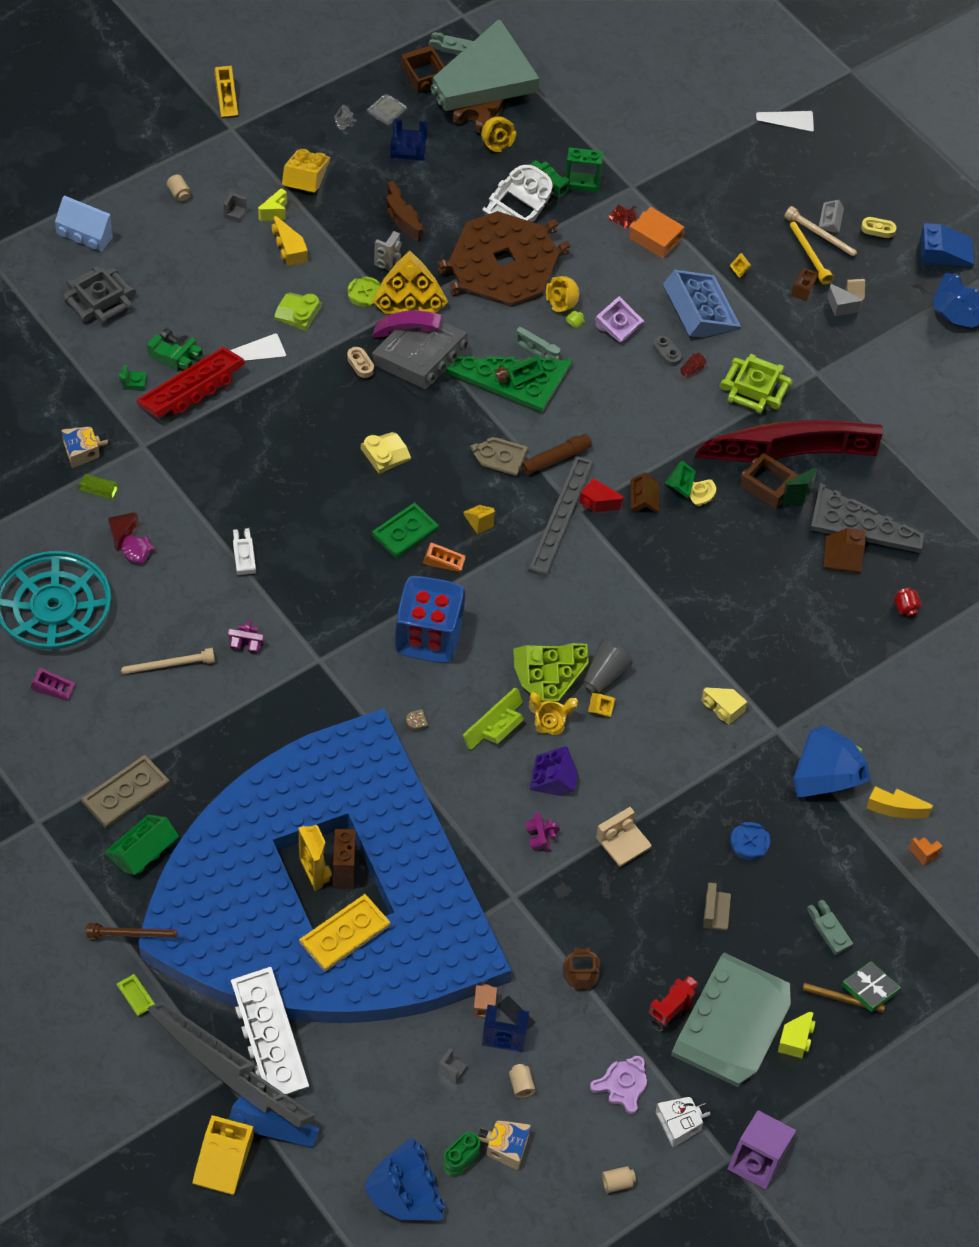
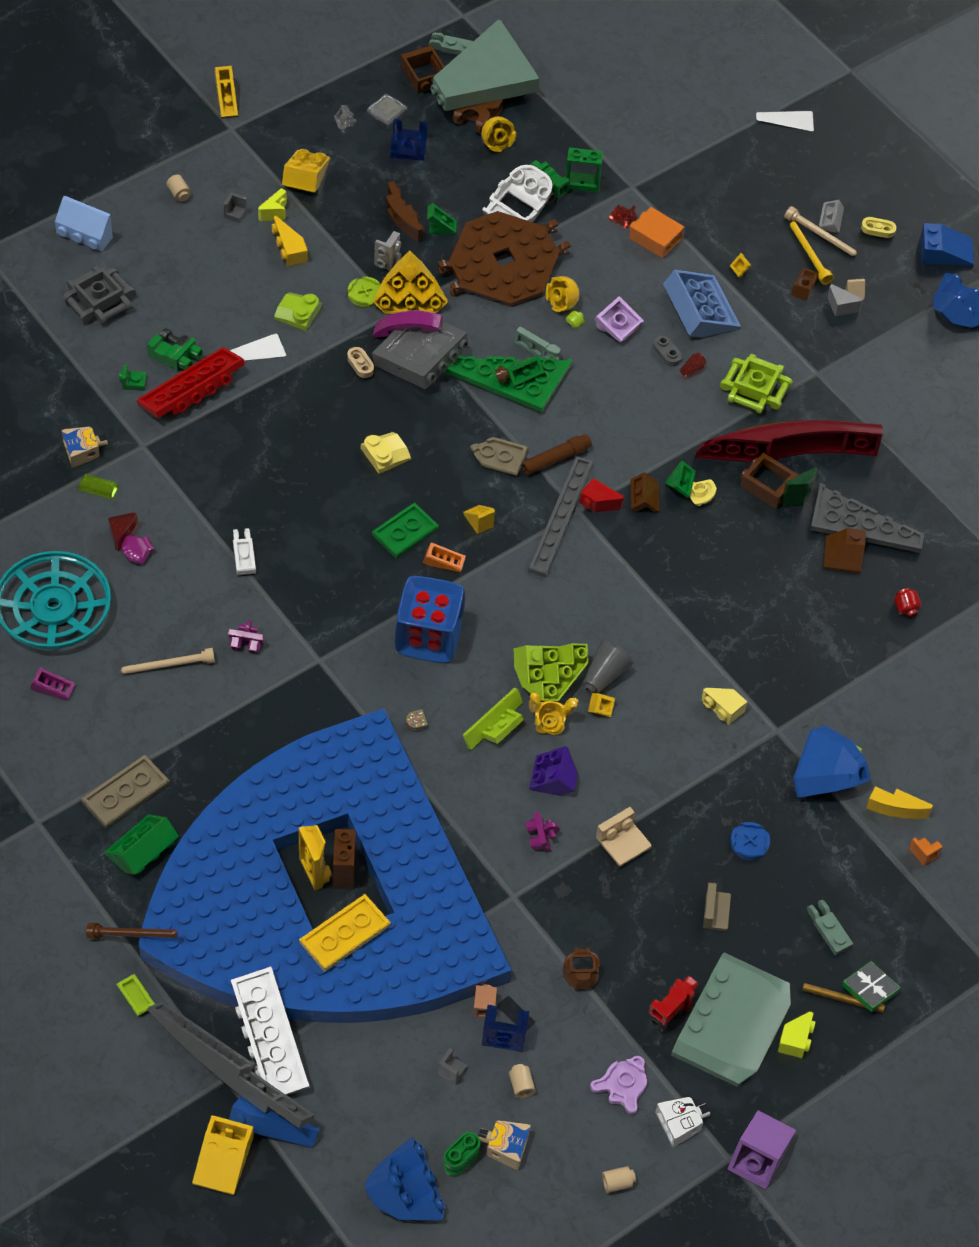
(440, 221): none -> green slope

